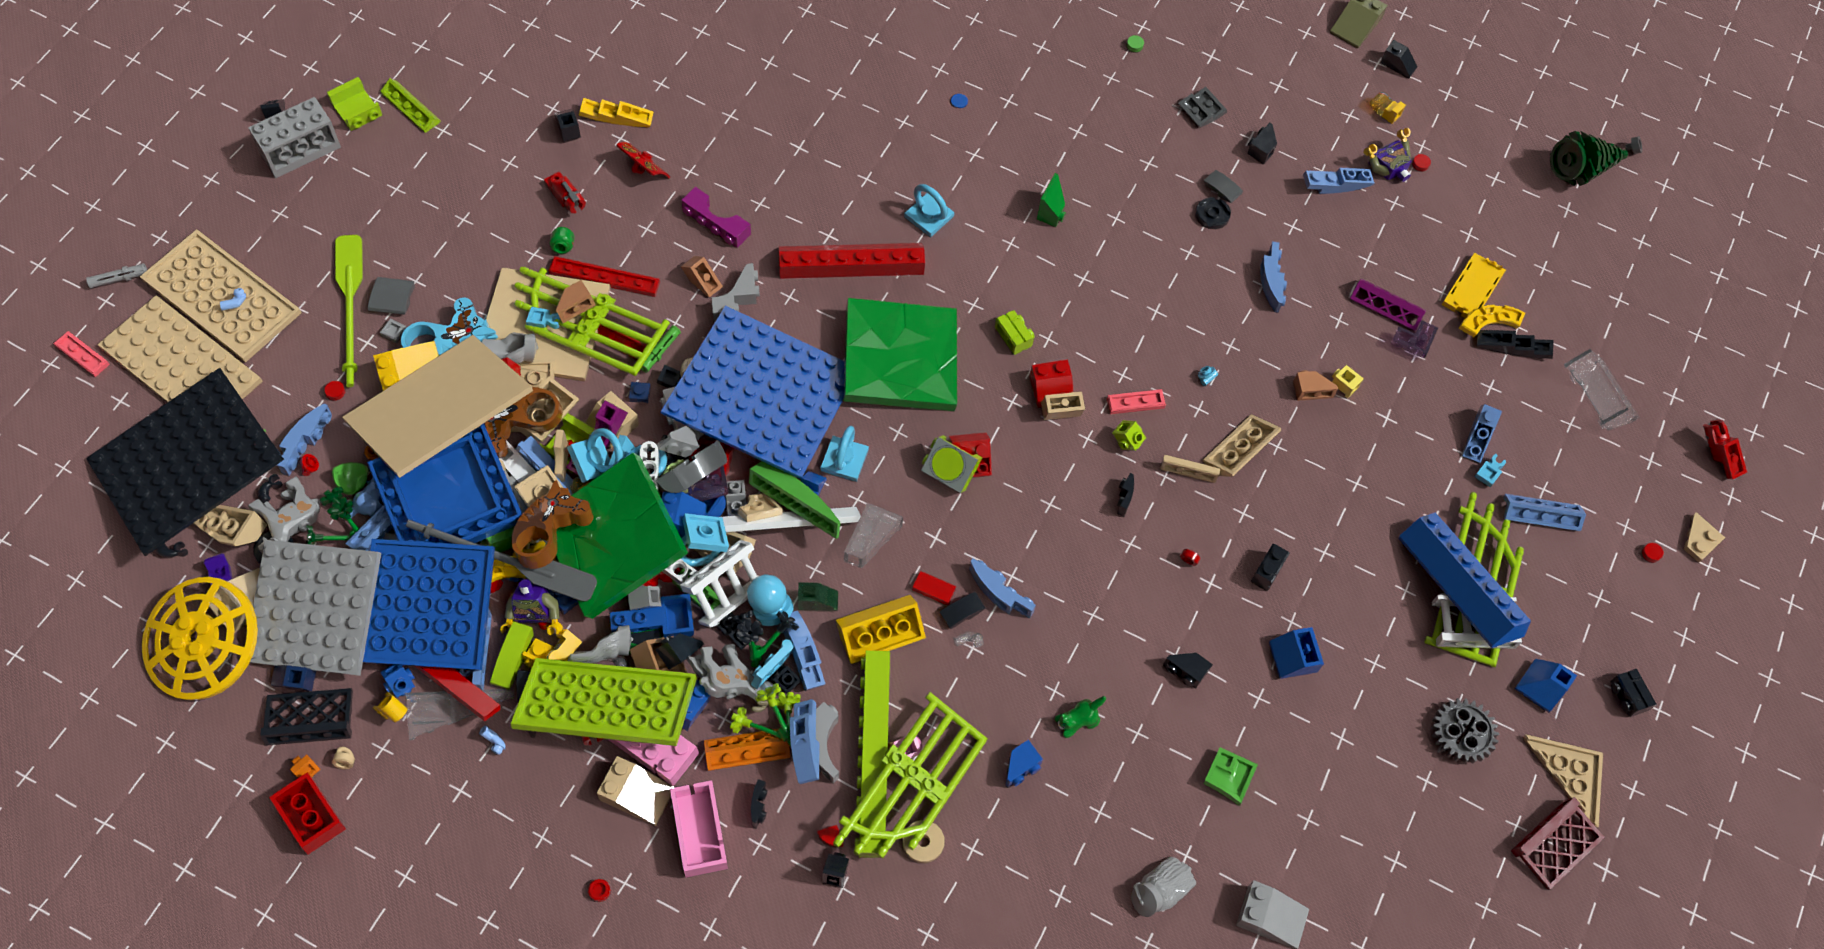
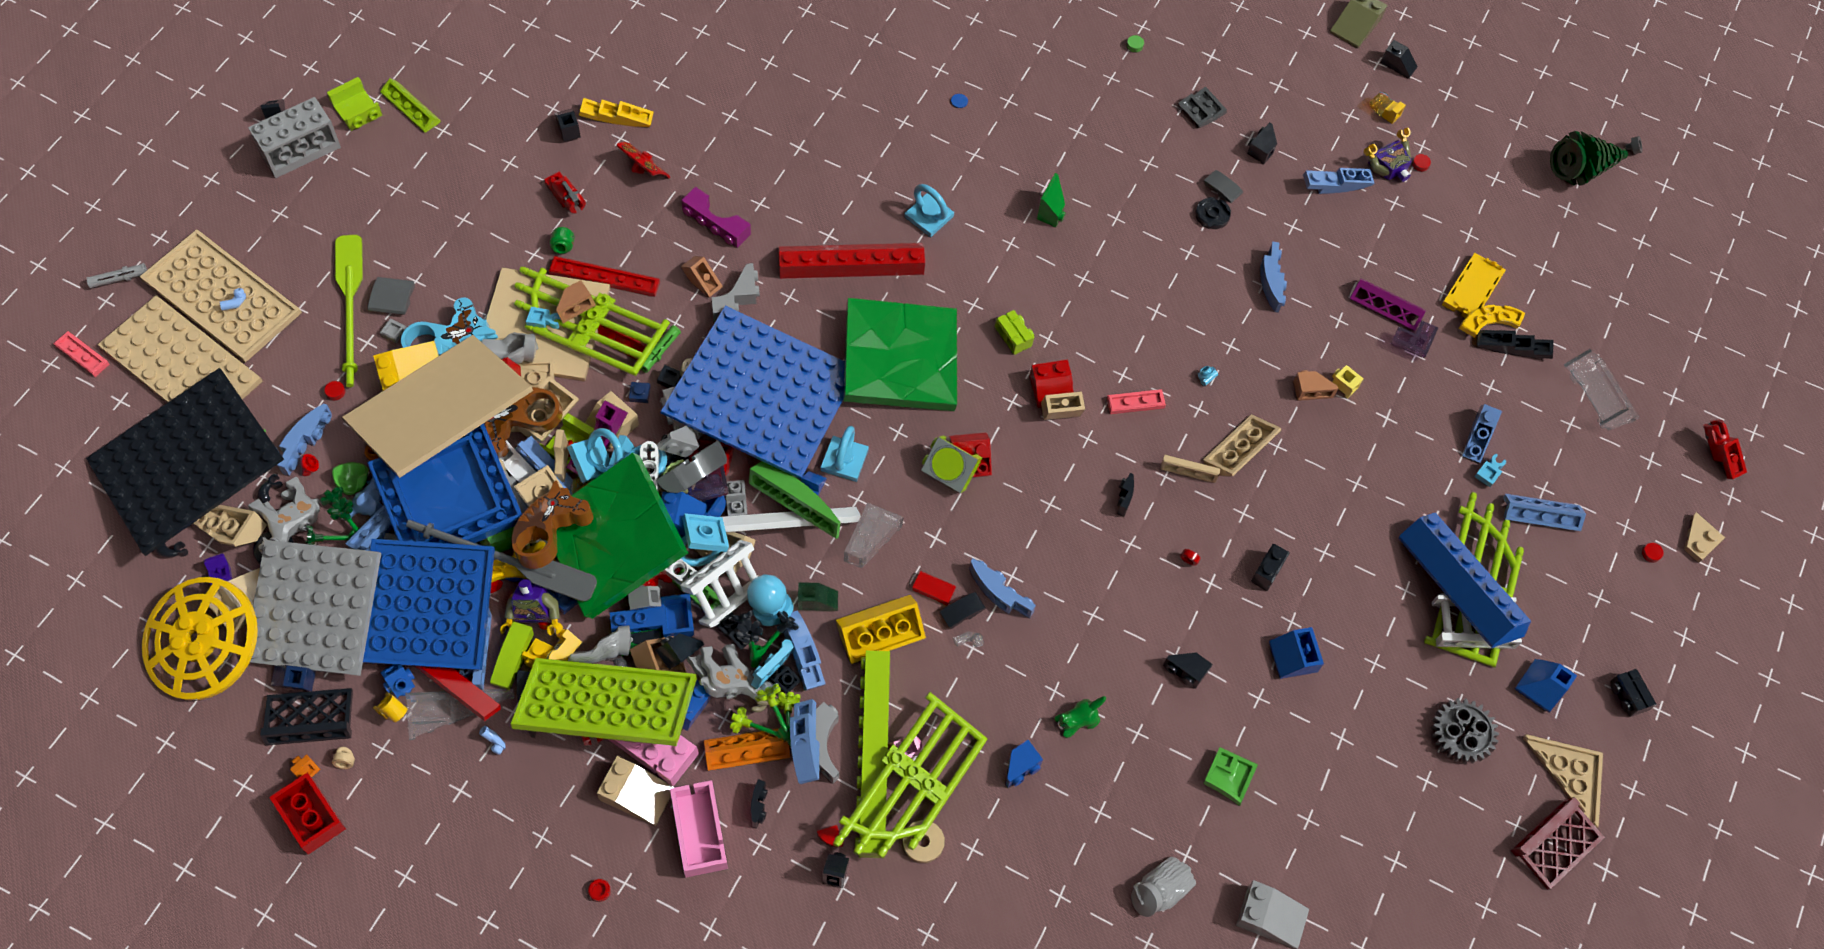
(759, 507): tan tile -> none
(1129, 435): lime brick -> none

